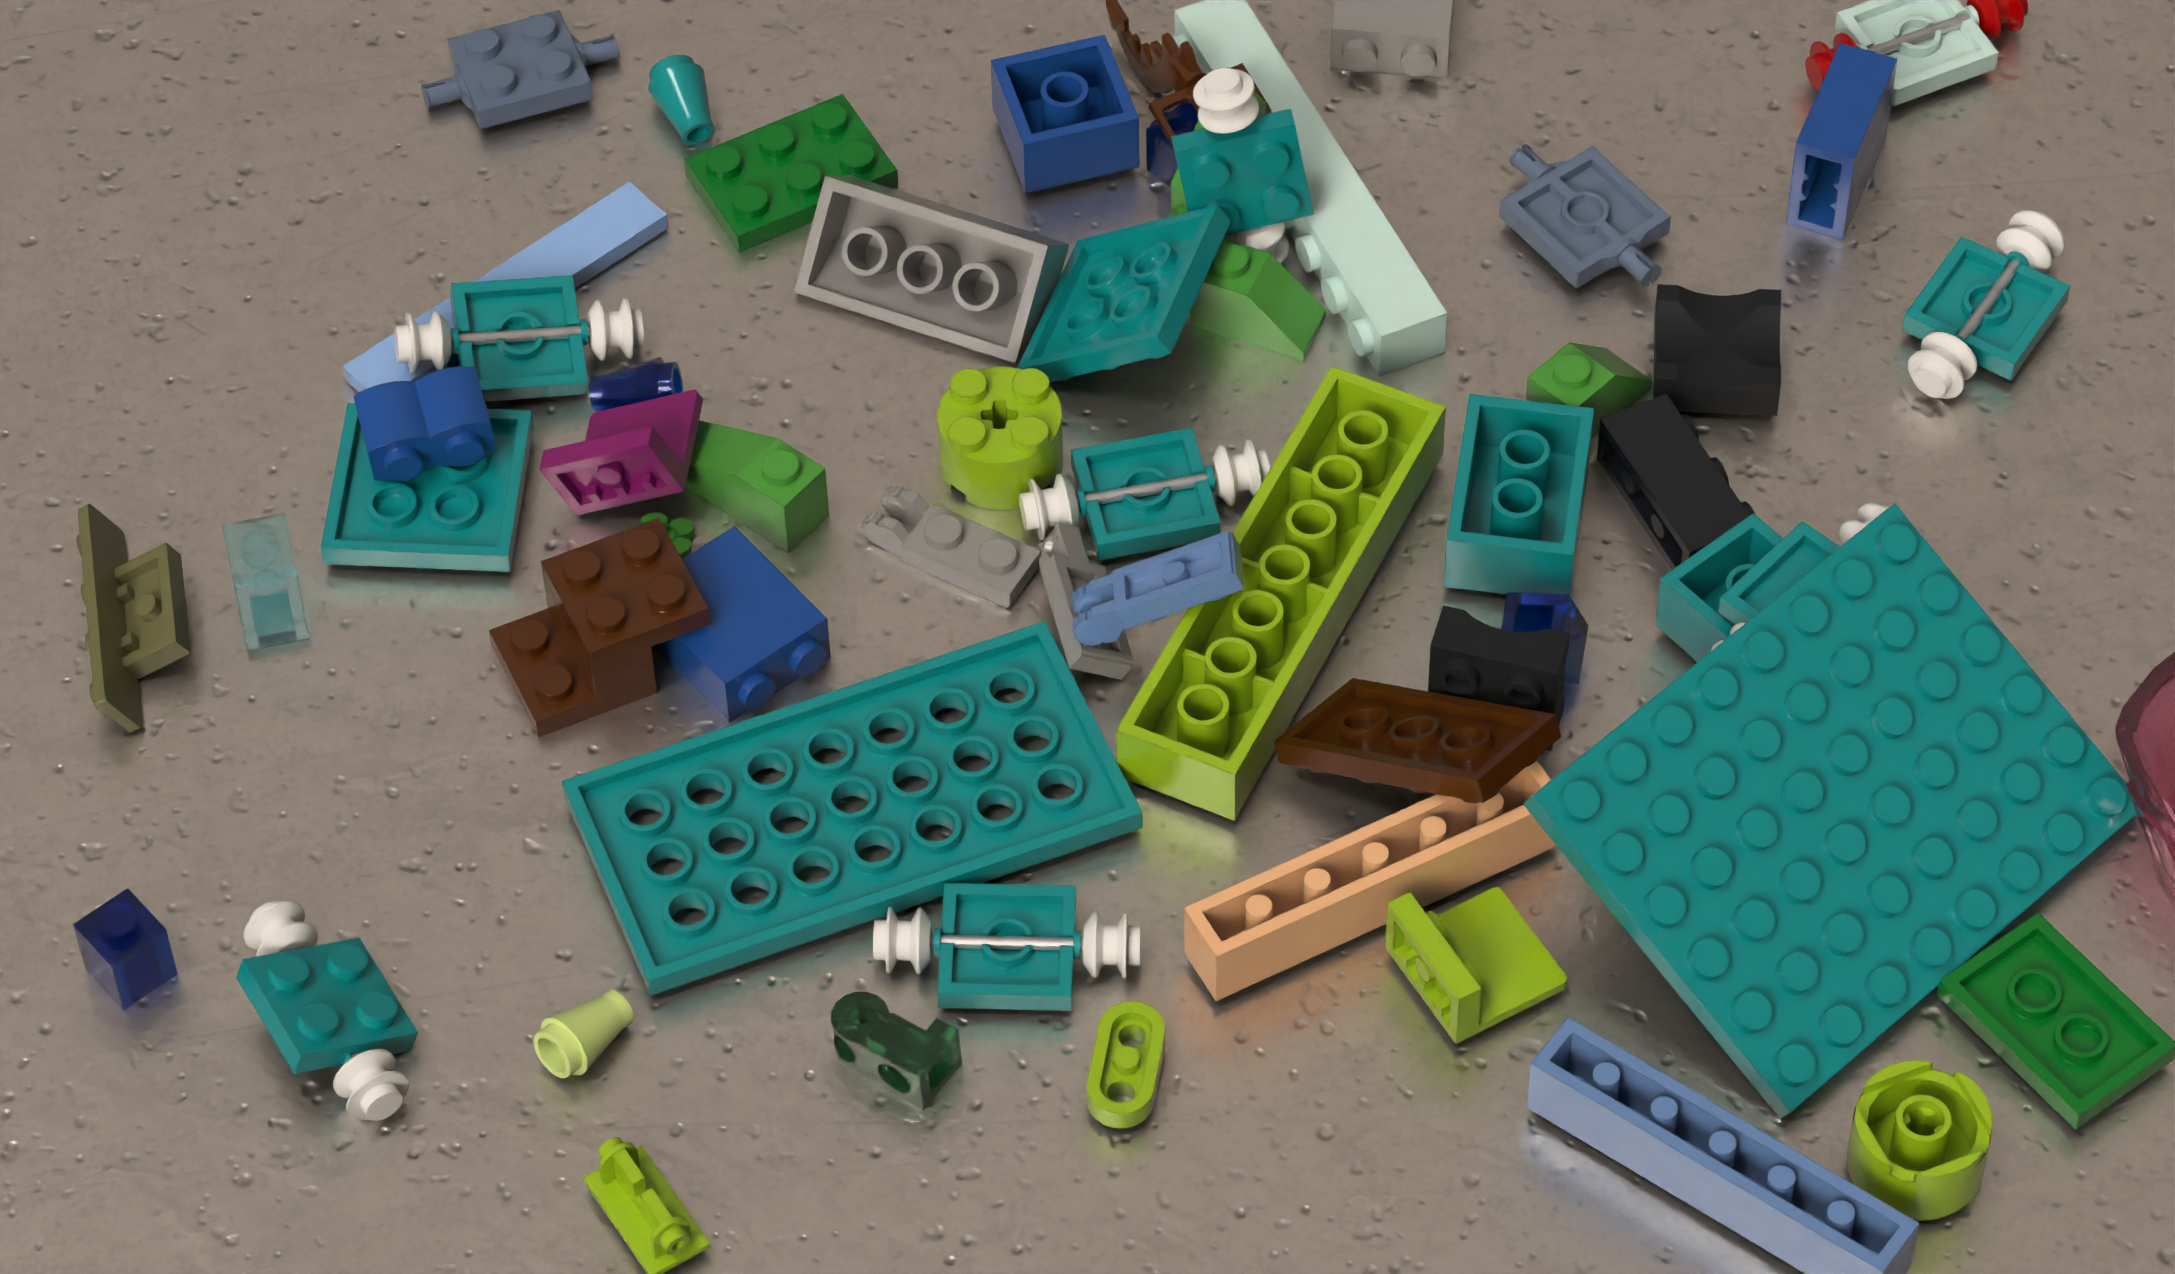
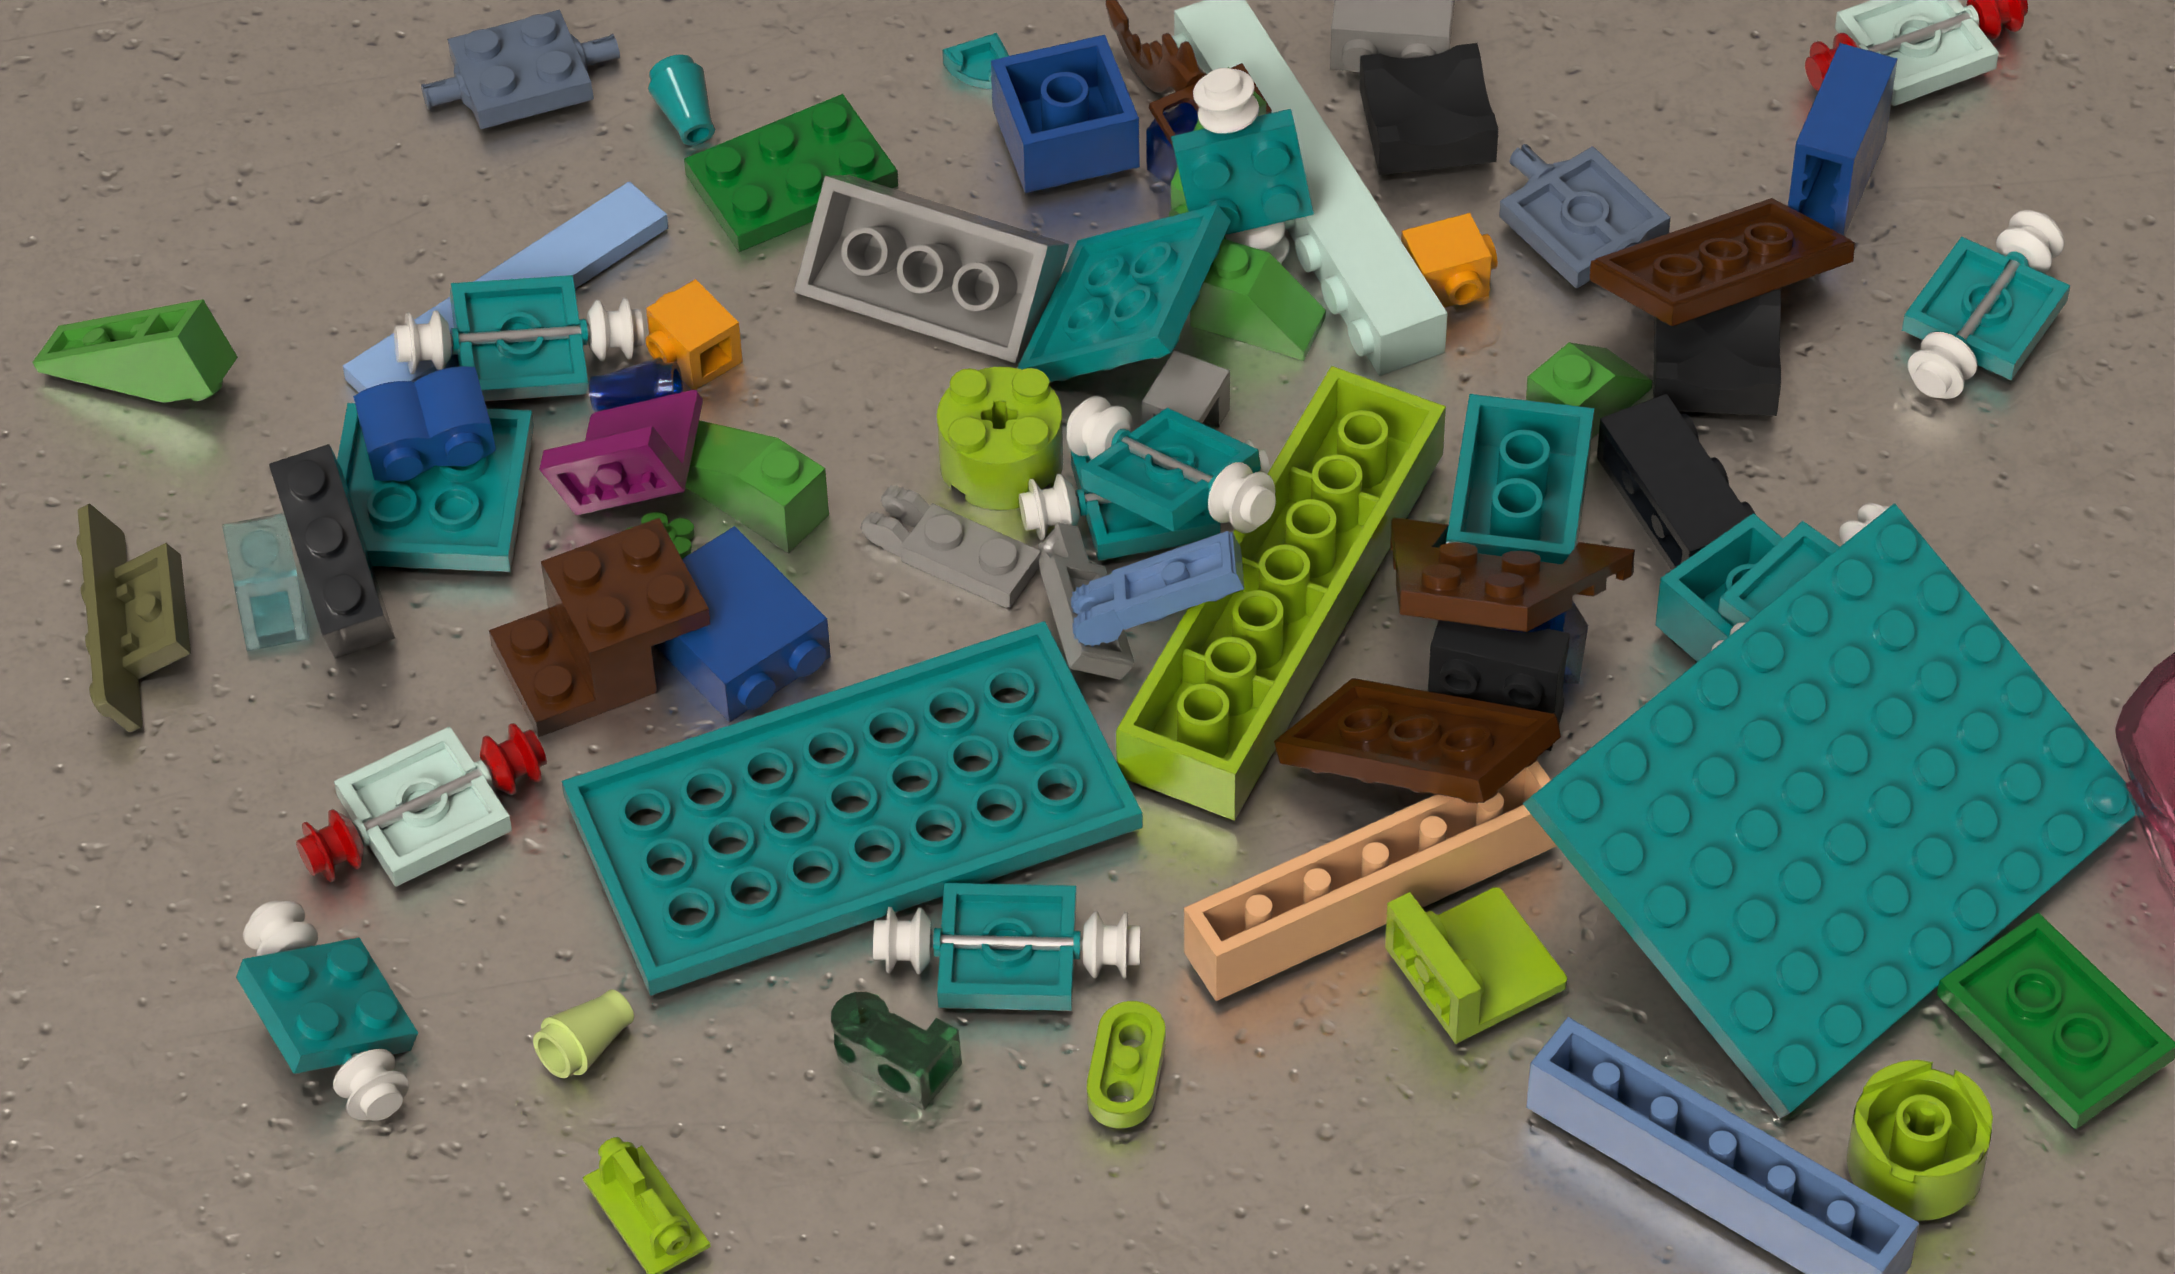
(125, 949): clear blue brick -> none
(144, 353): none -> bright green slope
(331, 551): none -> black brick
(422, 805): none -> light aqua plate
(695, 333): none -> light orange brick
(972, 60): none -> teal tile
(1169, 467): none -> teal plate
(1191, 389): none -> light grey panel
(1428, 110): none -> black brick
(1453, 258): none -> light orange brick
(1491, 590): none -> reddish brown wing
(1721, 261): none -> reddish brown tile

